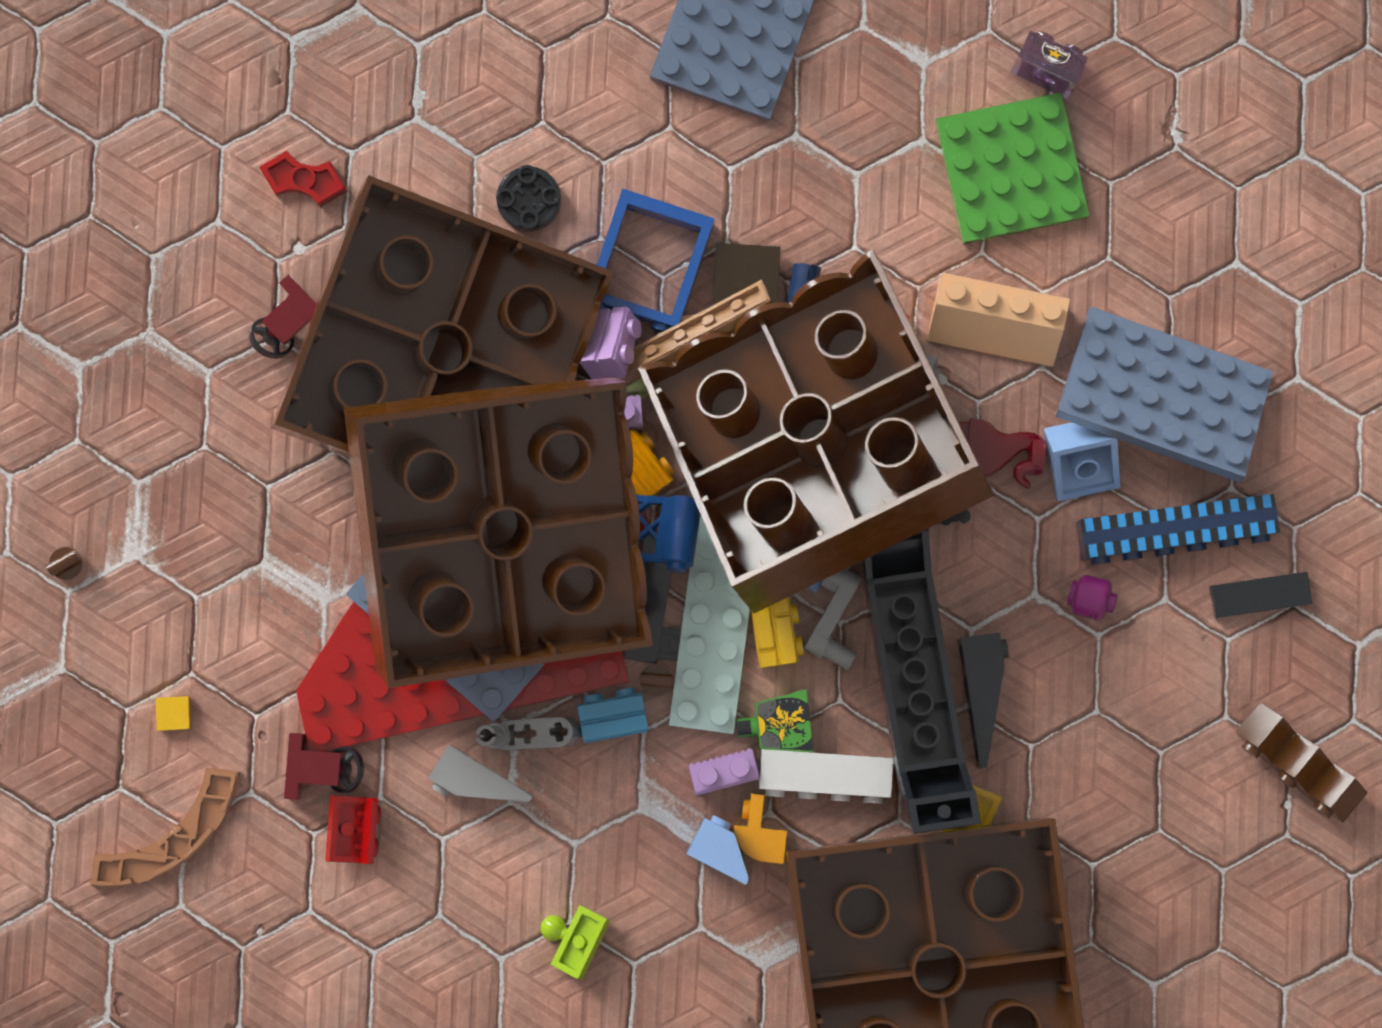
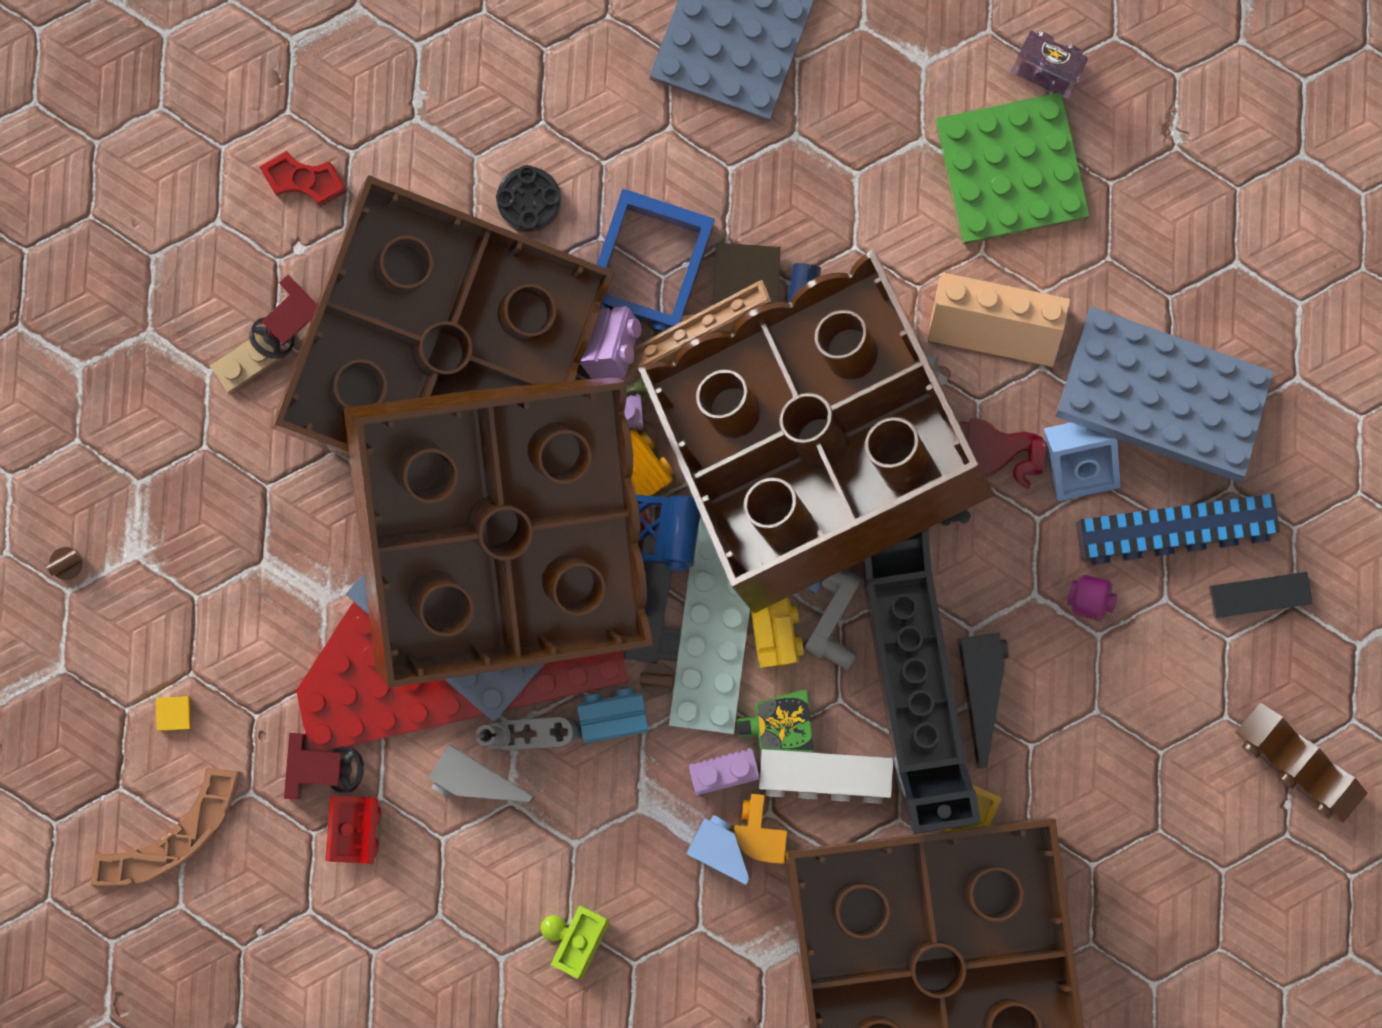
(242, 364): none -> tan plate

